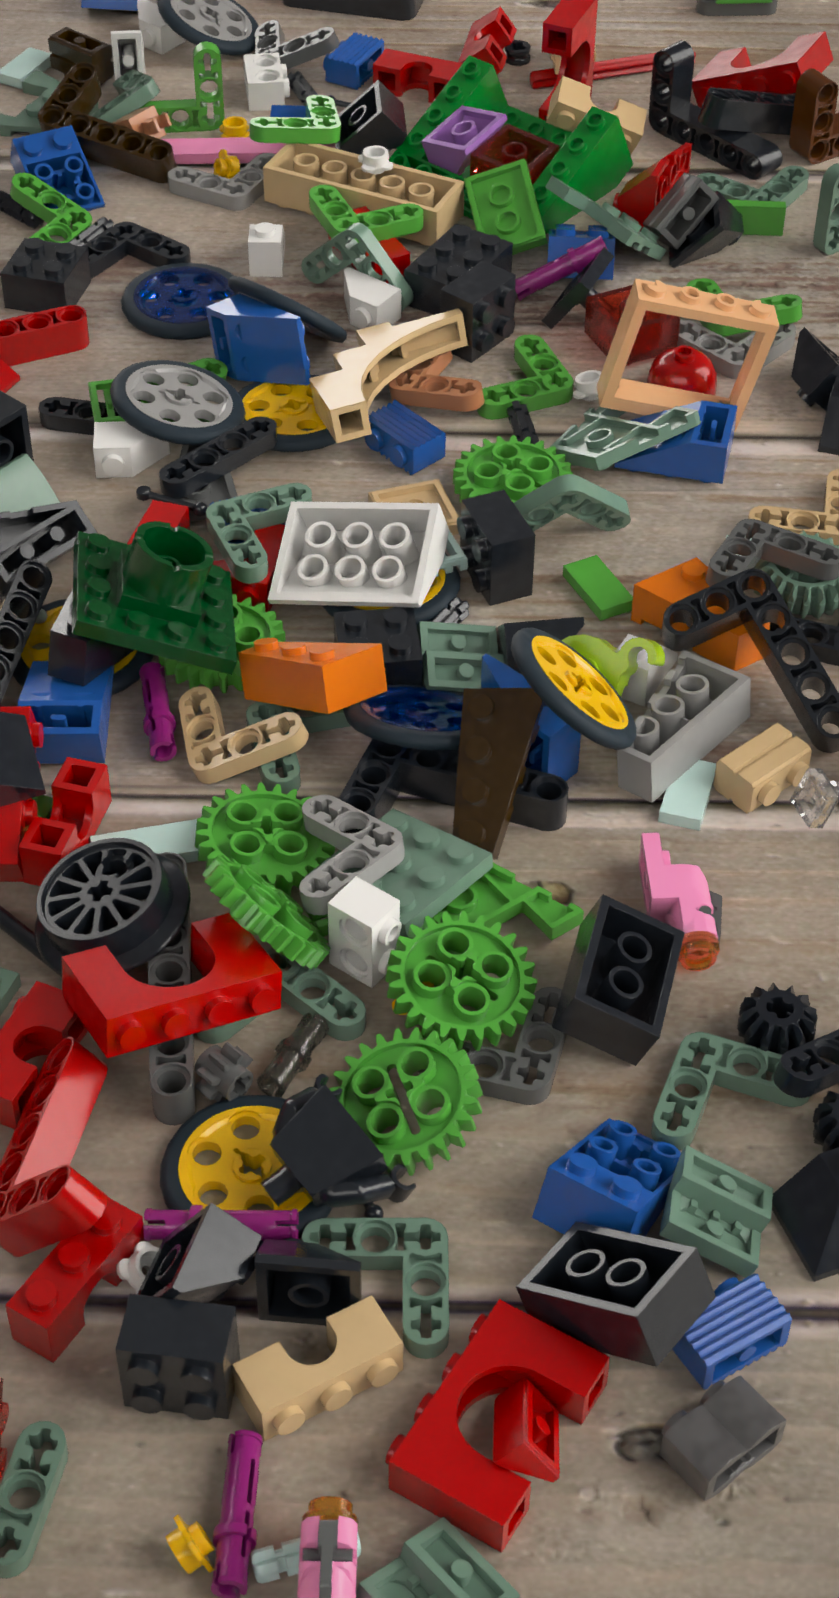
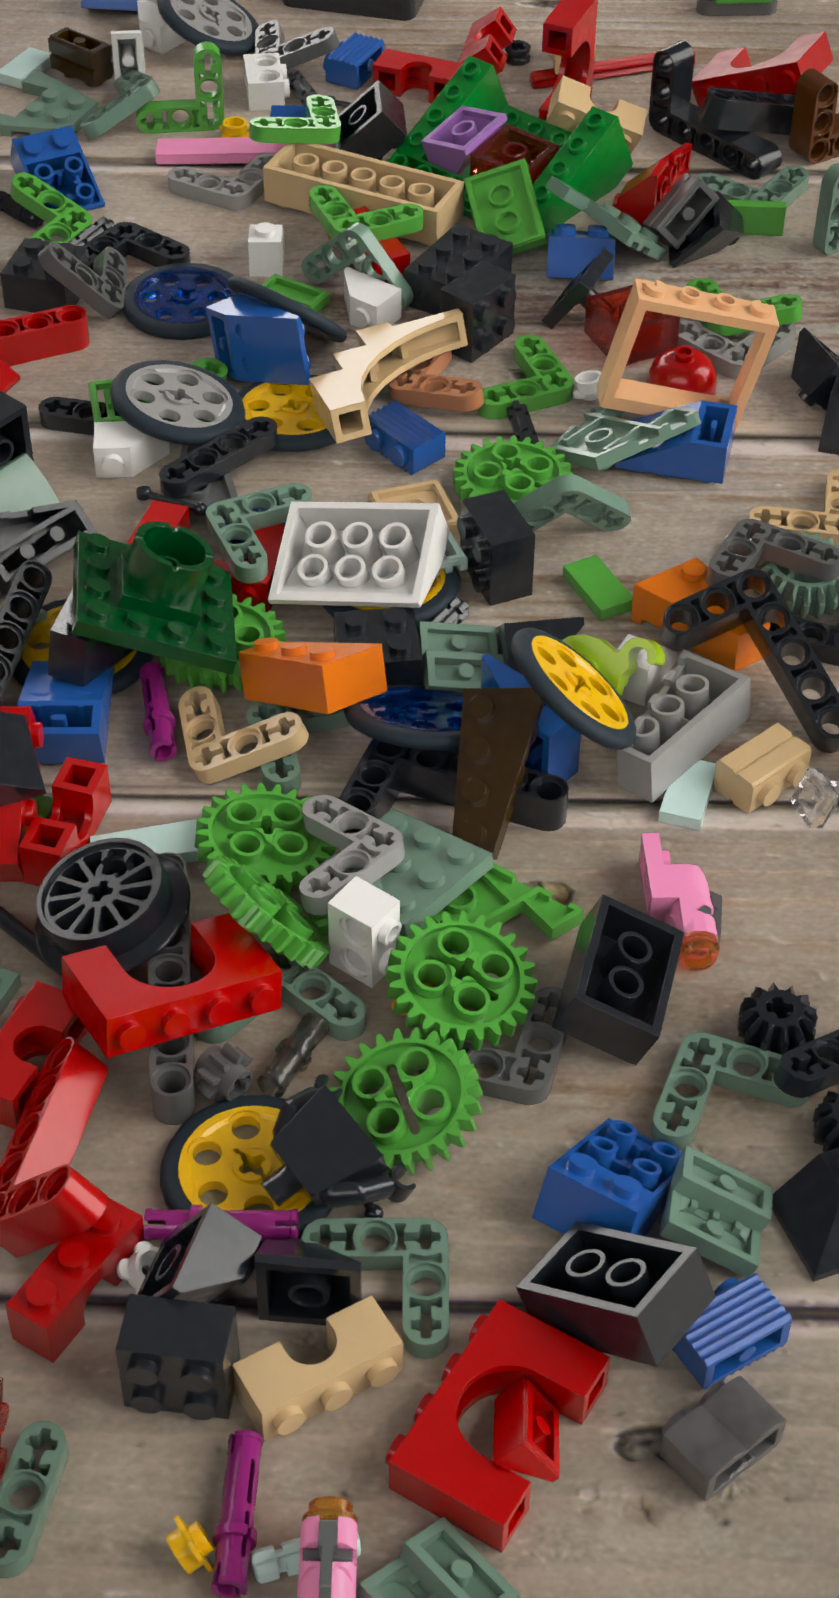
(99, 288): none -> dark grey beam
(101, 139): dark brown beam -> none
(146, 121): nougat brick -> none
(226, 165): yellow plate -> none
(307, 295): none -> bright green tile
(375, 160): white plate -> none
(559, 268): magenta pin -> none

